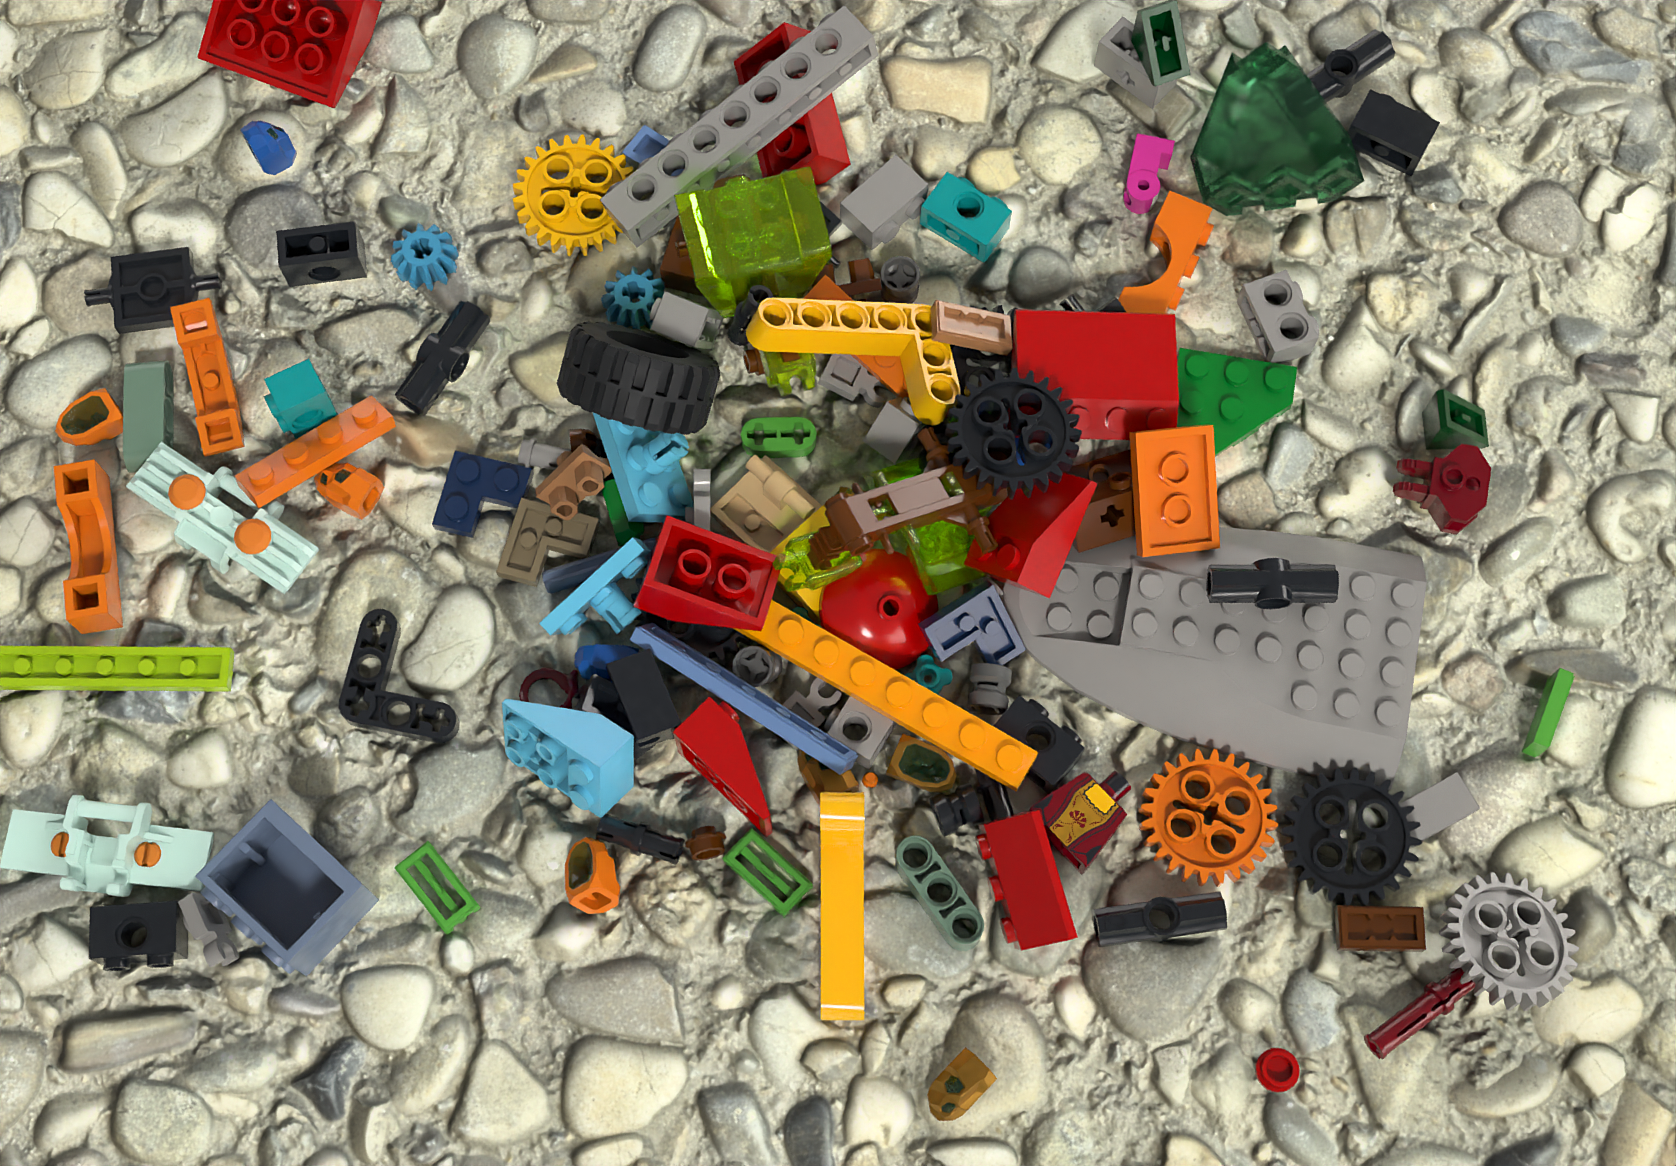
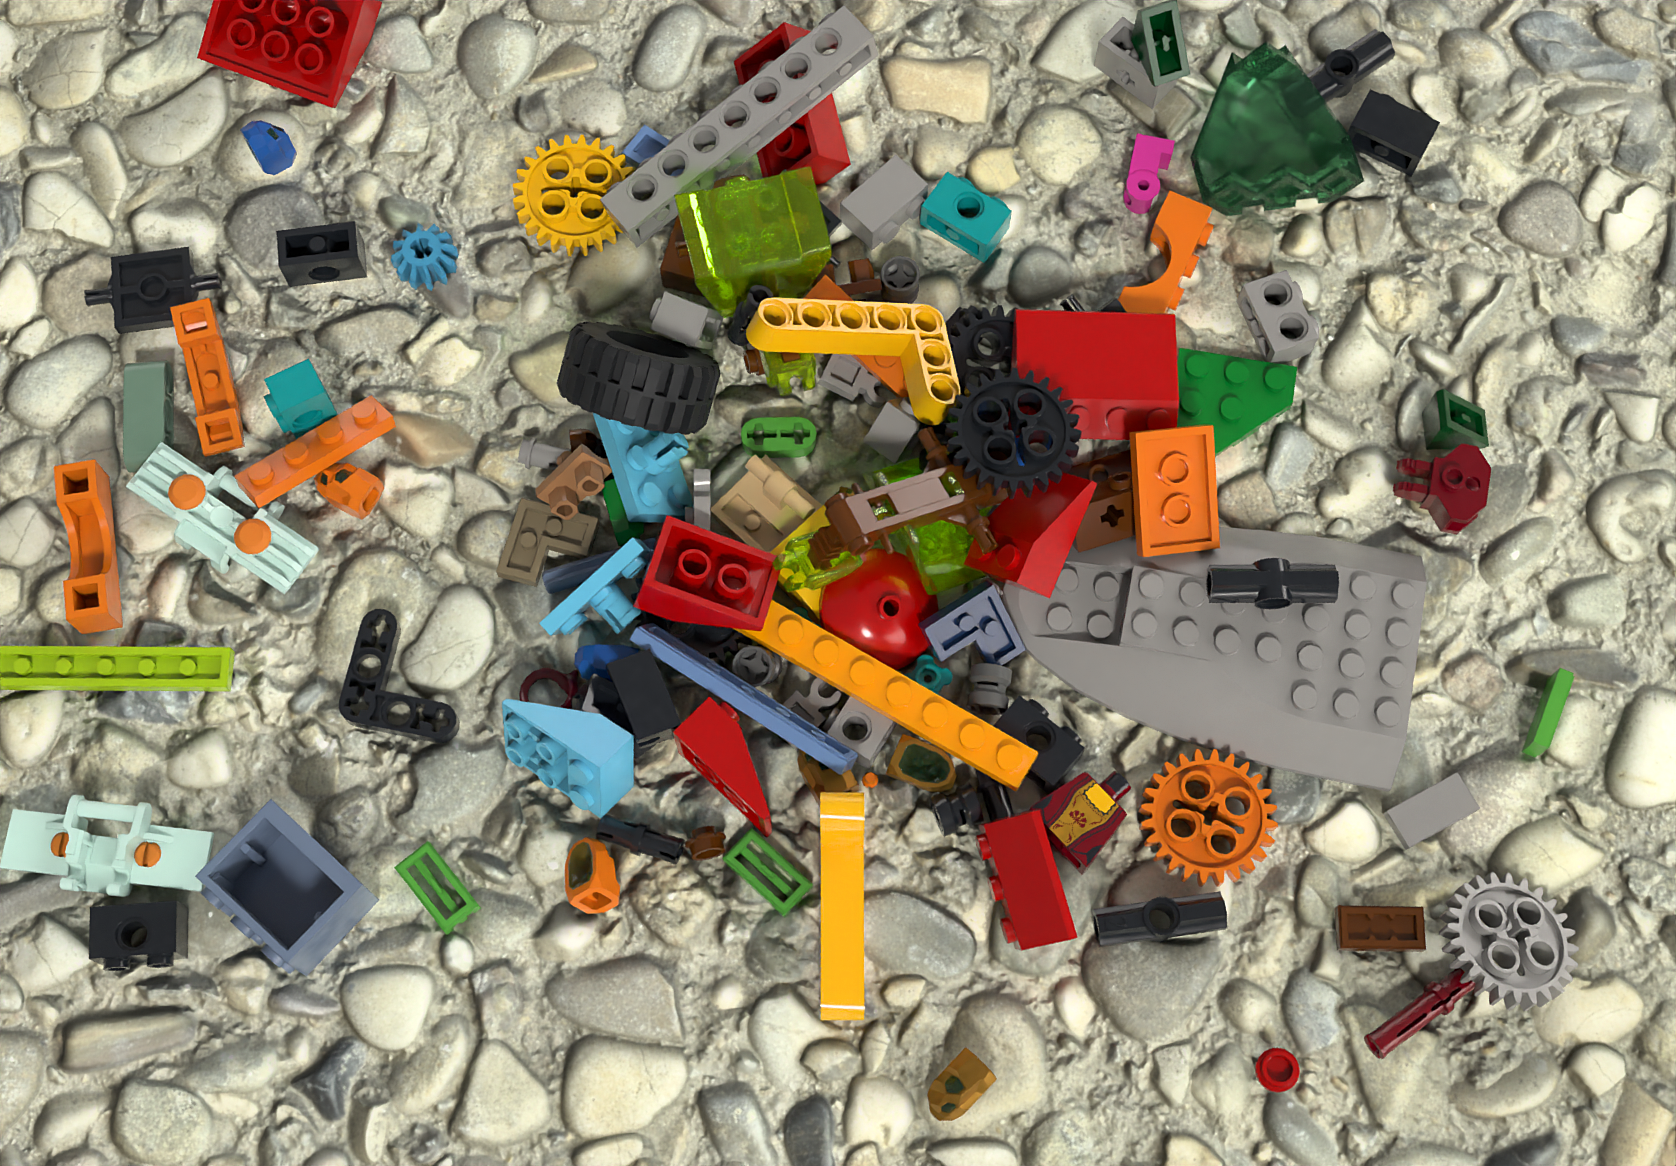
(90, 419): rock -> none
(211, 927): light grey plate -> none
(442, 357): black piece -> none
(472, 482): dark blue plate -> none
(620, 295): dark azure gear -> none
(933, 873): sand green beam -> none
(971, 327): medium nougat plate -> none
(1389, 841): black gear -> none

